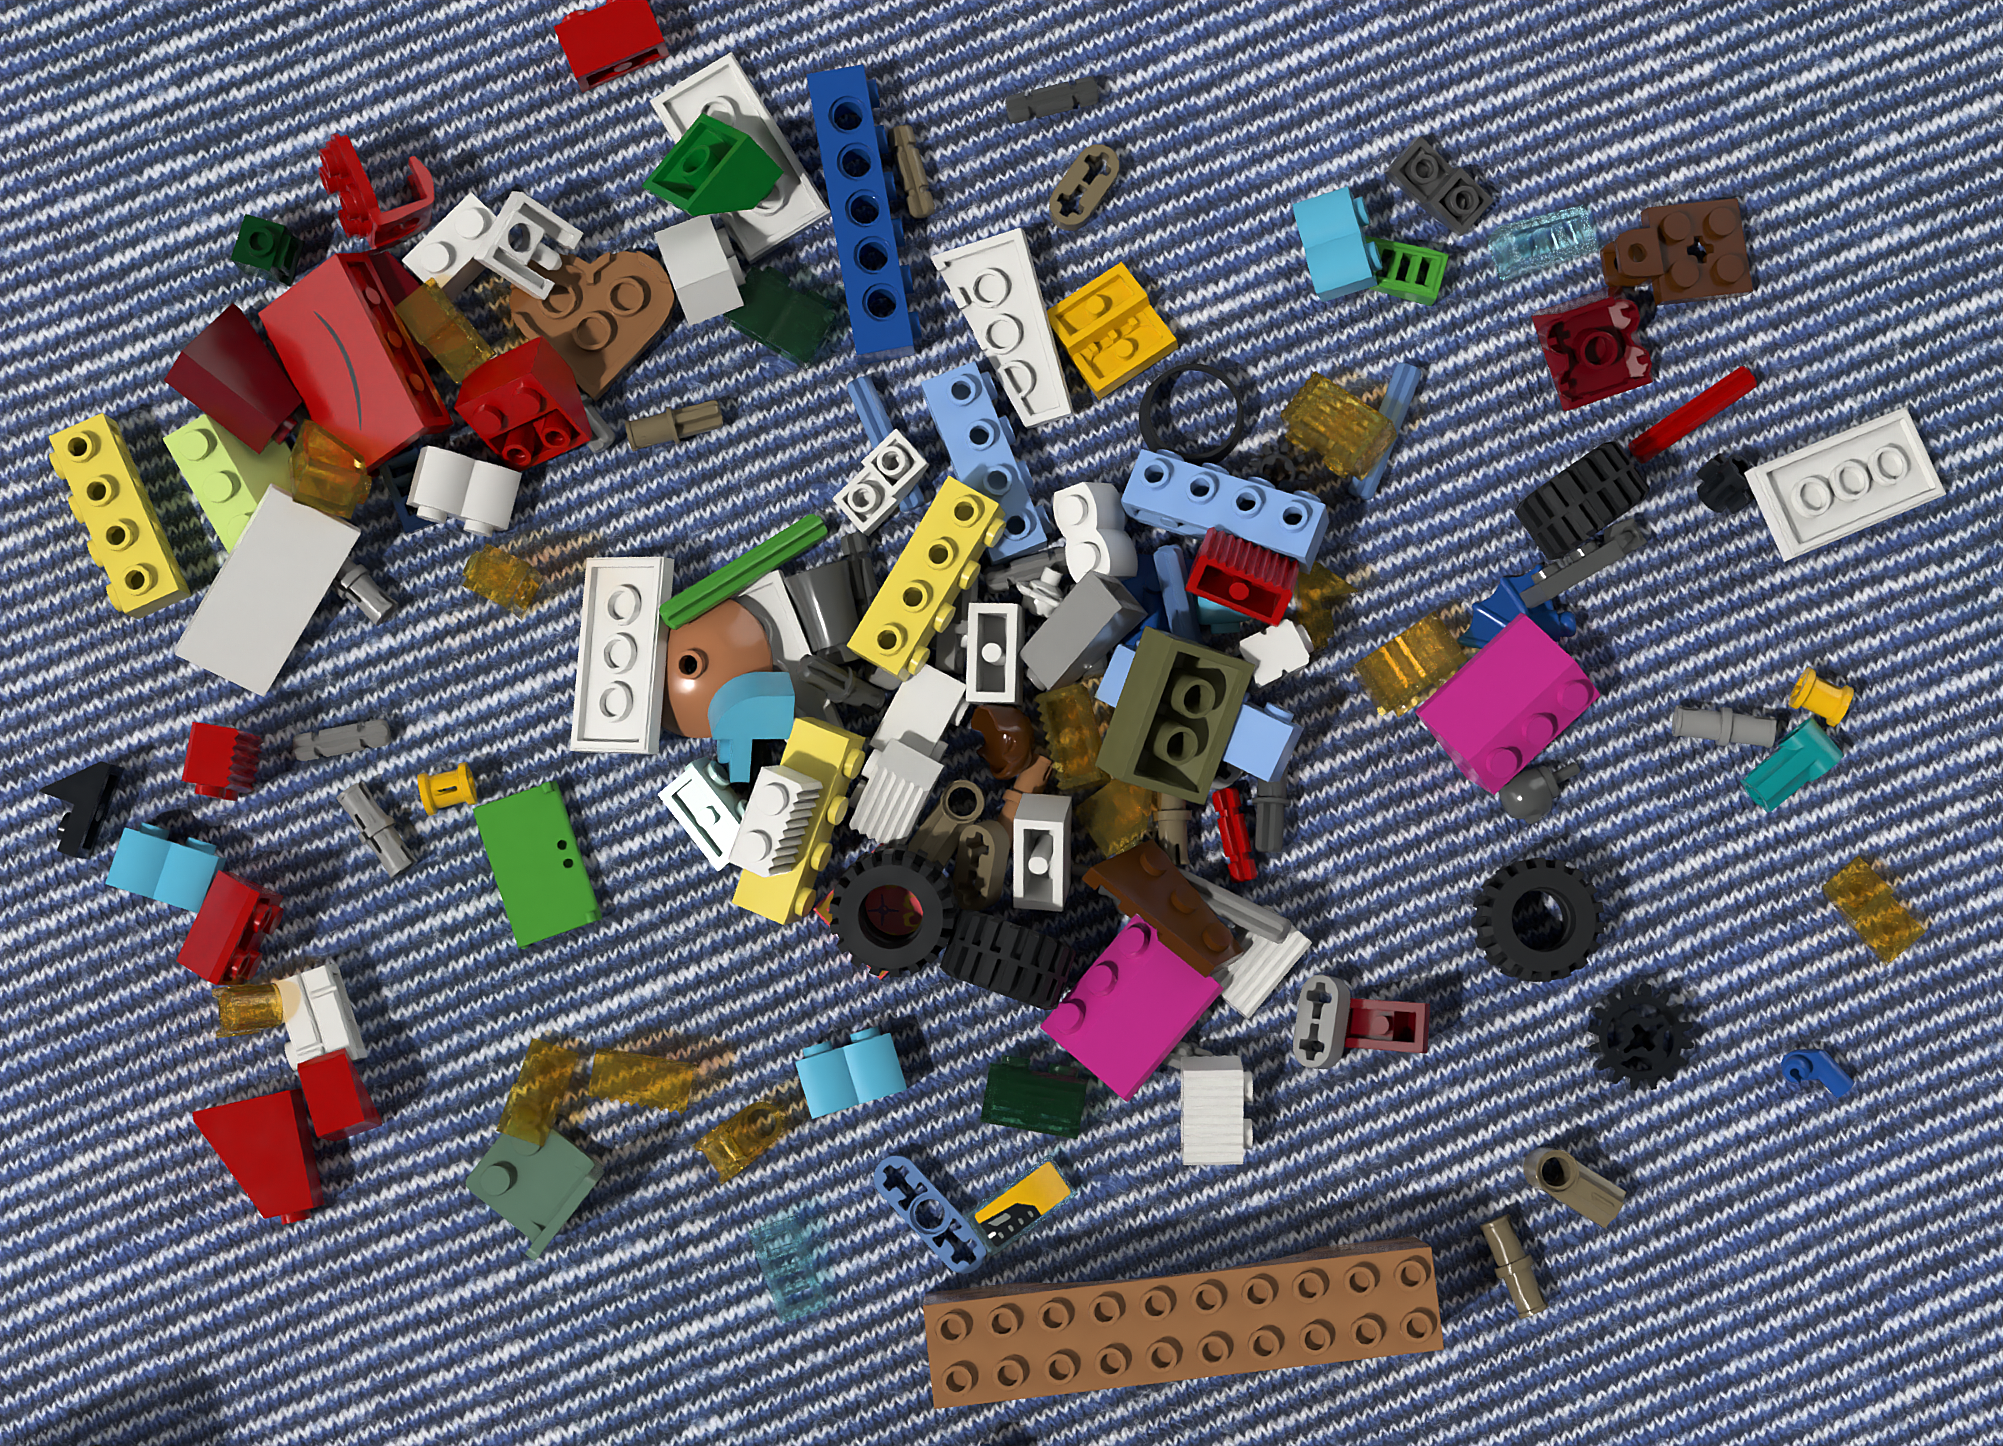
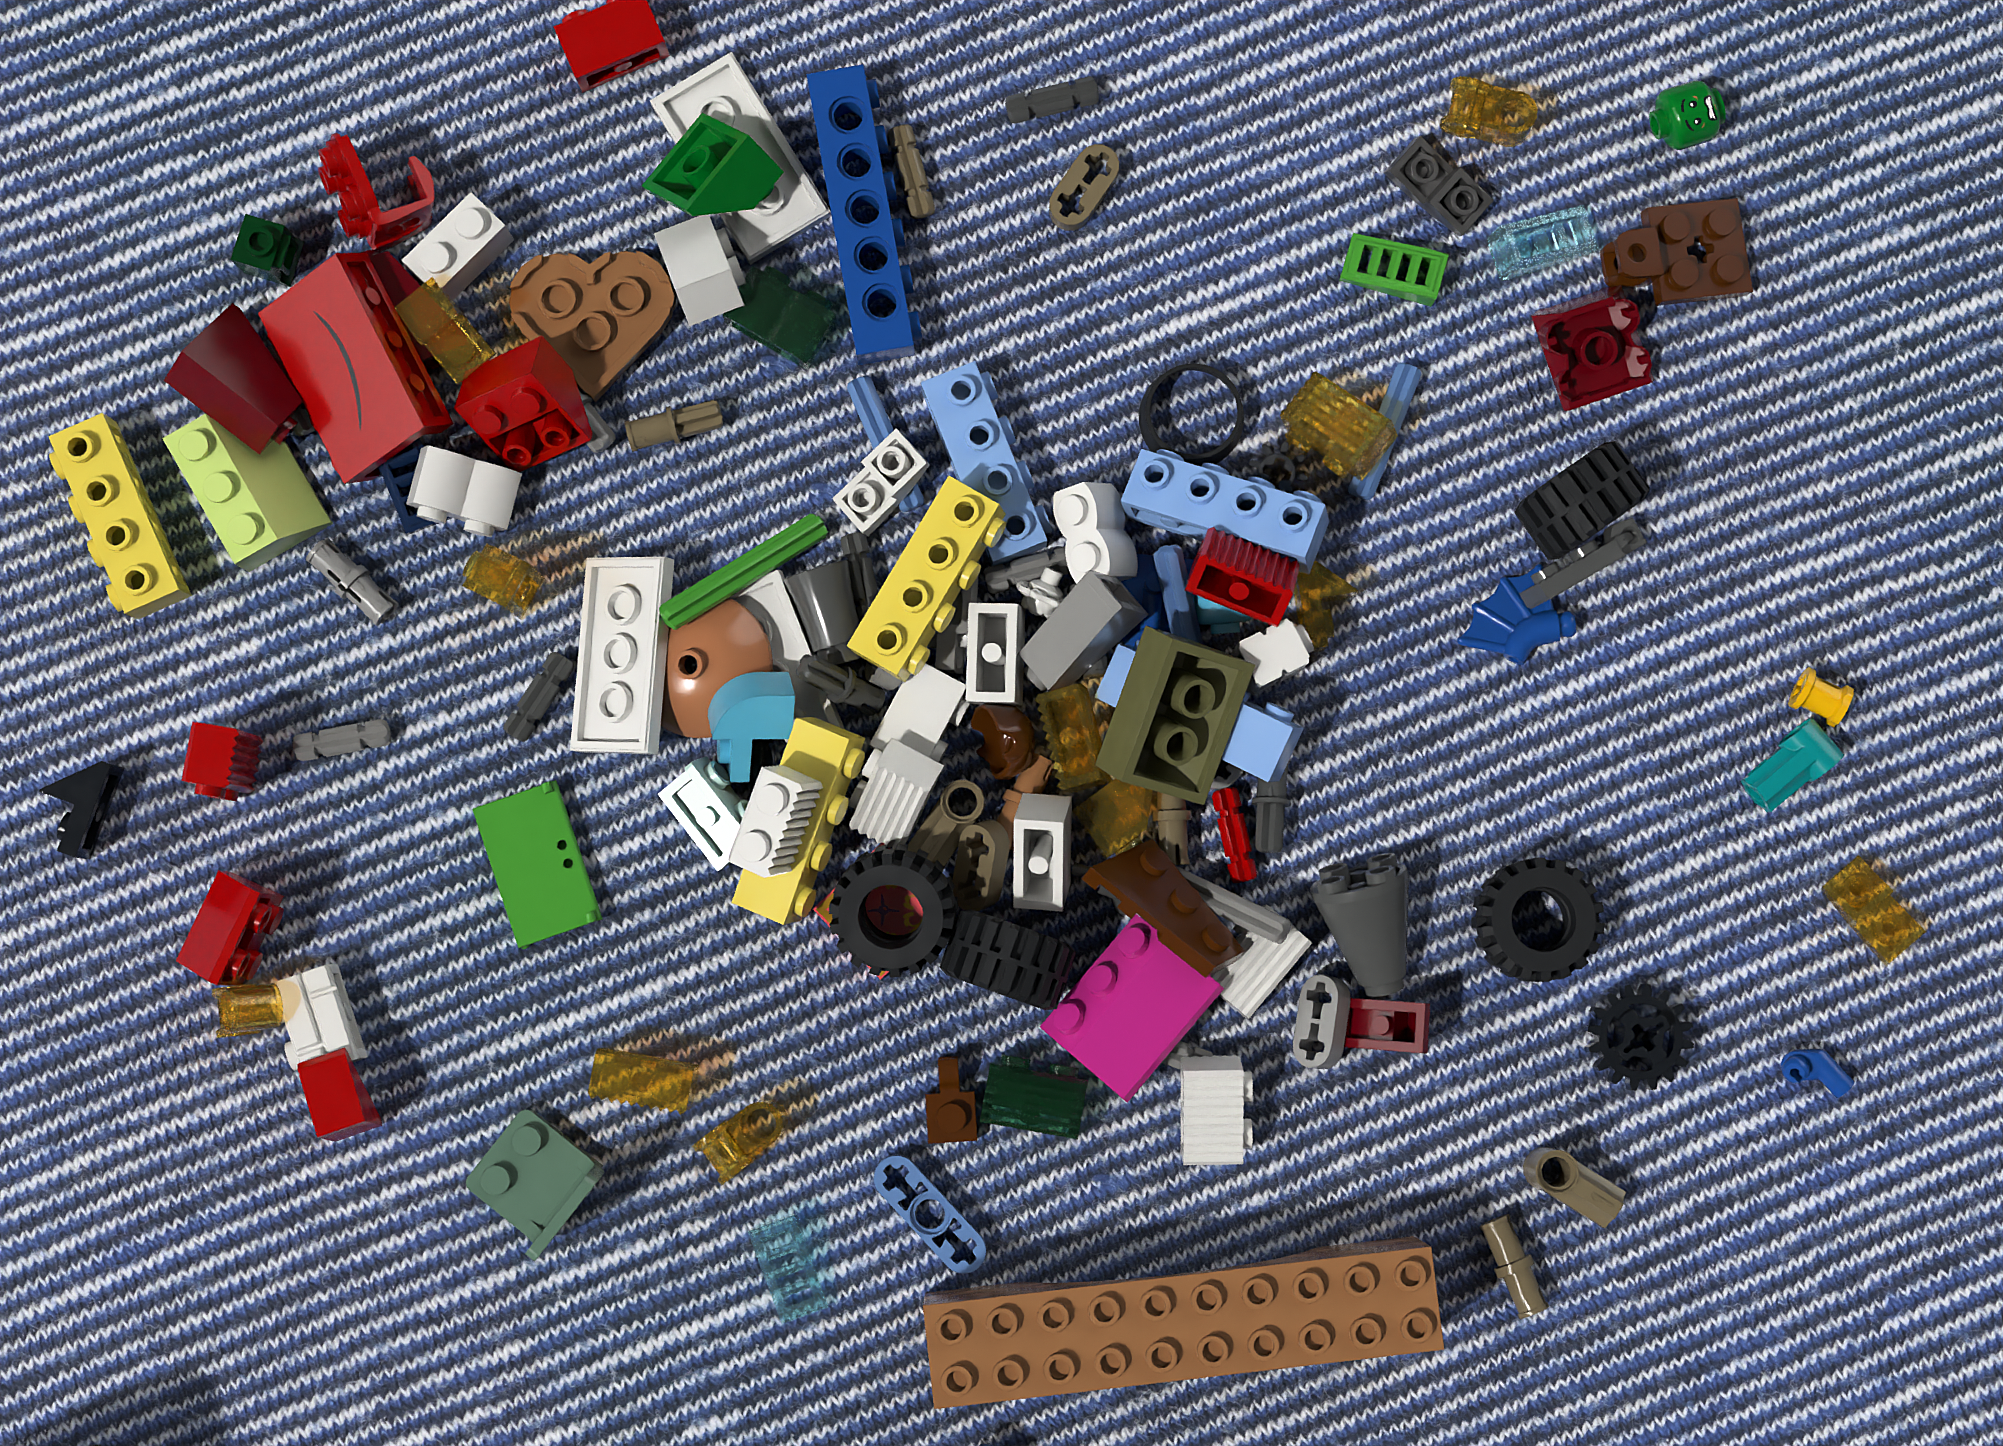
(164, 869): medium azure brick -> none
(267, 591): white tile -> none
(267, 1152): red slope -> none
(327, 472): clear yellow slope -> none
(377, 829): light grey pin -> none
(434, 799): yellow bush -> none
(535, 223): white brick -> none
(538, 696): none -> dark grey axle
(538, 1092): clear yellow slope -> none
(850, 1073): medium azure brick -> none
(952, 1110): none -> reddish brown plate
(1006, 310): white wing -> none
(1020, 1205): slope -> none
(1110, 330): yellow slope -> none
(1336, 243): medium azure brick -> none
(1368, 919): none -> dark grey cone
(1408, 665): clear yellow brick -> none
(1485, 110): none -> clear yellow piece
(1507, 704): dark pink slope -> none
(1531, 792): dark grey piece -> none
(1687, 115): none -> green head
(1692, 414): red axle -> none
(1723, 726): light grey pin -> none
(1725, 483): black gear -> none
(1844, 483): white tile -> none

